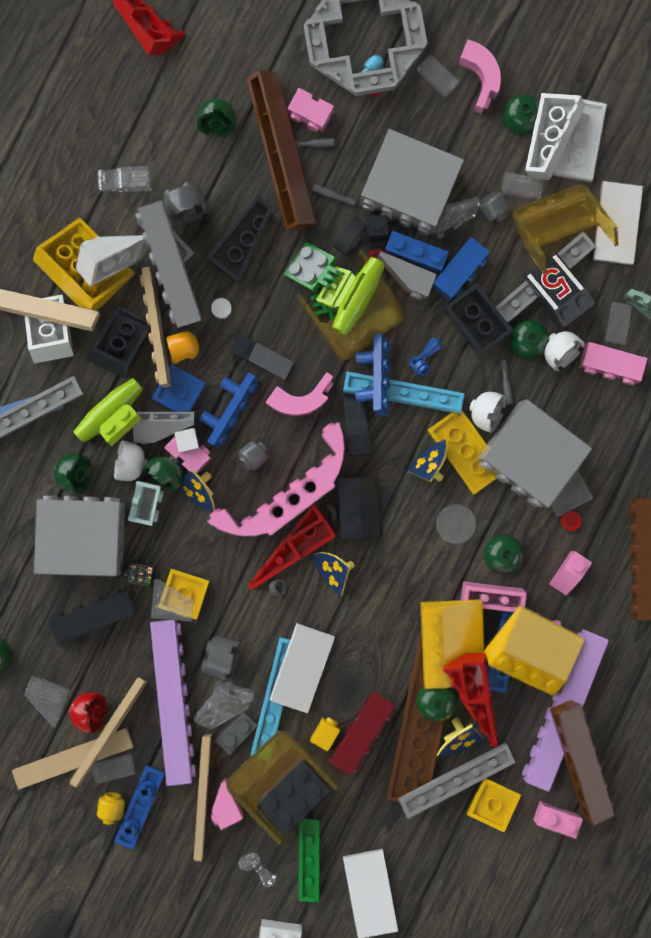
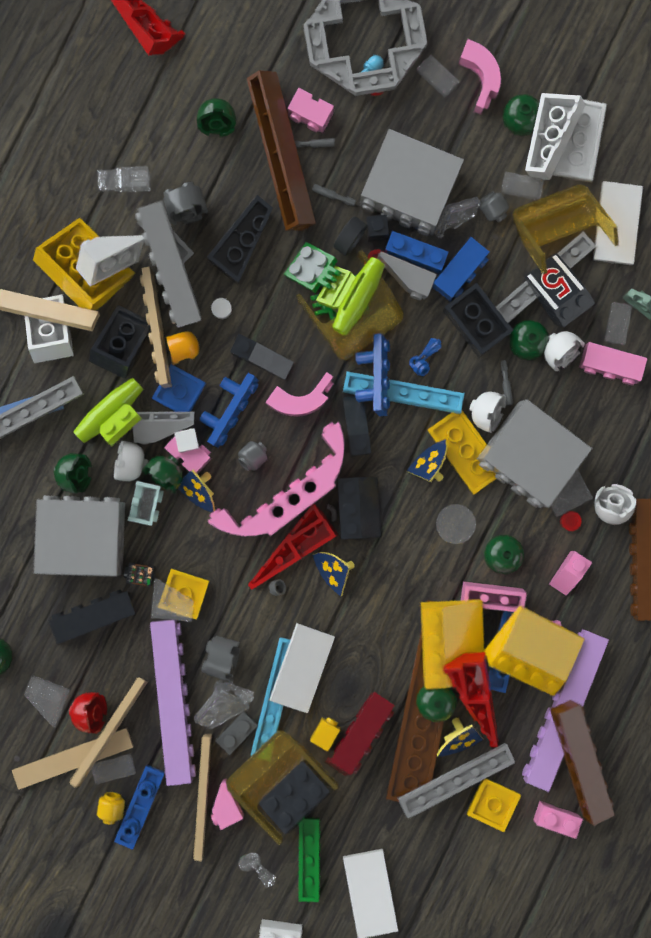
(614, 504): none -> white cylinder

